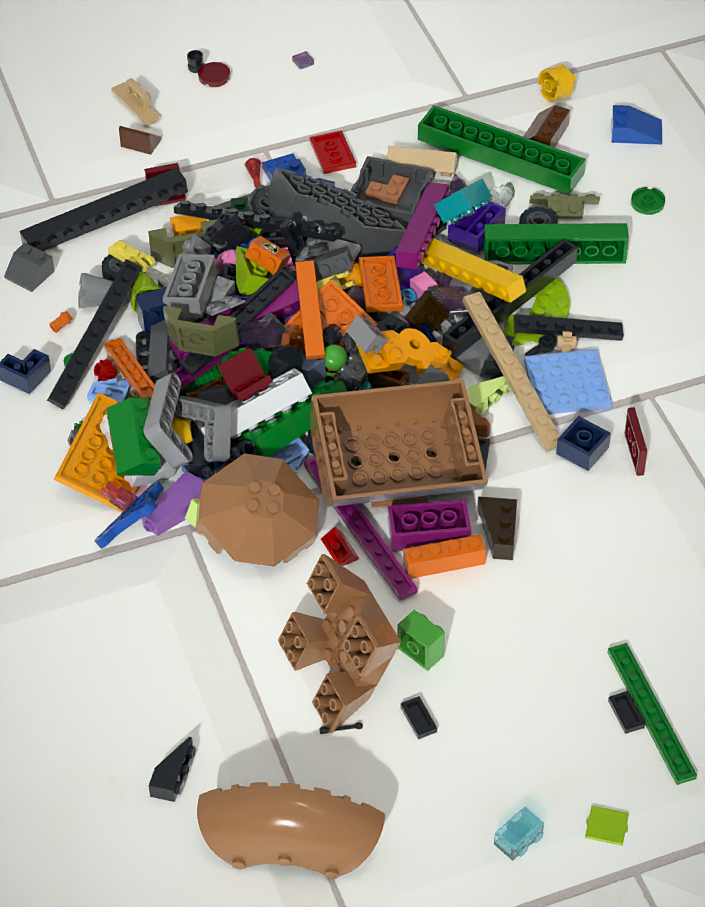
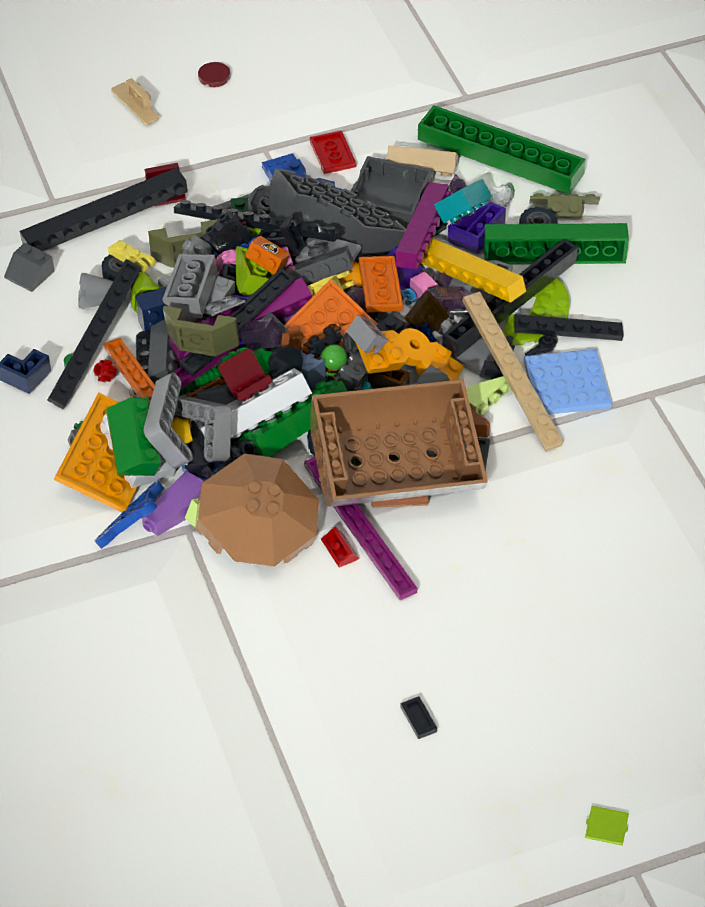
(61, 321): orange pin -> none
(112, 388): light blue wing -> none
(119, 497): clear pink plate -> none
(138, 140): reddish brown slope -> none
(169, 773): black slope -> none
(185, 225): light orange brick -> none
(195, 60): black wheel -> none
(253, 167): clear red cone -> none
(288, 827): medium nougat brick -> none
(293, 454): light blue wing -> none
(303, 60): clear purple tile -> none
(310, 310): orange tile -> none
(324, 730): black hinge -> none
(351, 638): medium nougat slope -> none
(388, 193): nougat plate -> none
(421, 639): bright green brick -> none
(427, 523): magenta brick -> none
(444, 556): orange brick -> none
(499, 522): dark brown wedge -> none
(519, 834): clear light blue brick -> none
(549, 125): reddish brown slope -> none
(556, 82): yellow brick -> none
(566, 341): tan gear -> none
(583, 443): dark blue brick -> none
(626, 712): black tile -> none
(634, 126): blue slope -> none
(635, 441): dark red tile -> none
(647, 200): green tile -> none
(652, 714): green tile -> none

